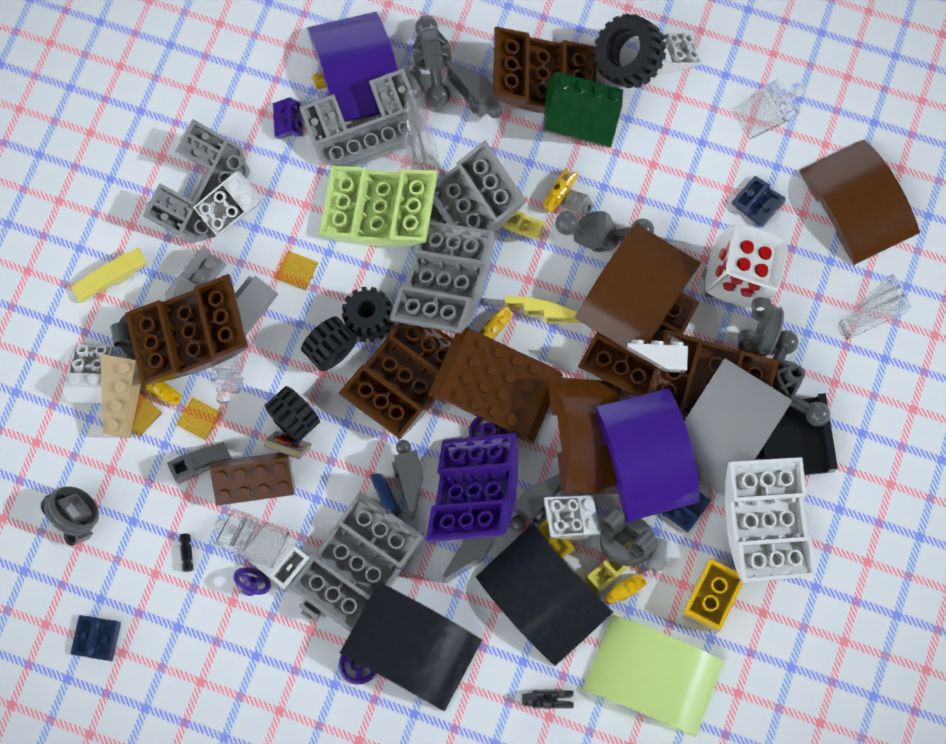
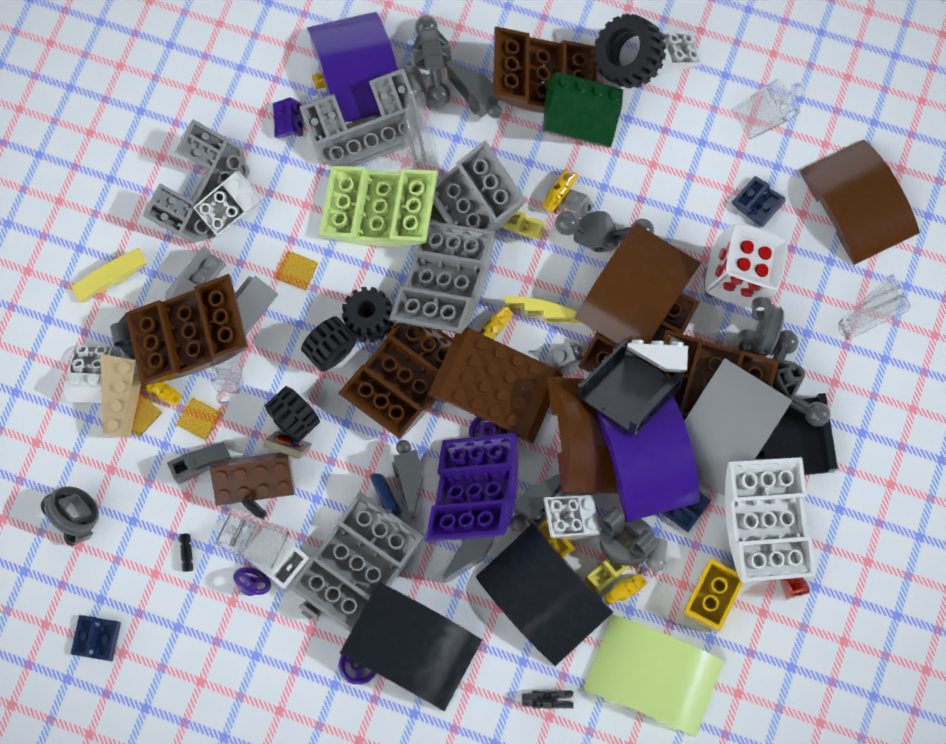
(254, 507): none -> black axle
(566, 355): none -> light grey bracket
(627, 389): none -> black panel
(794, 588): none -> clear red slope

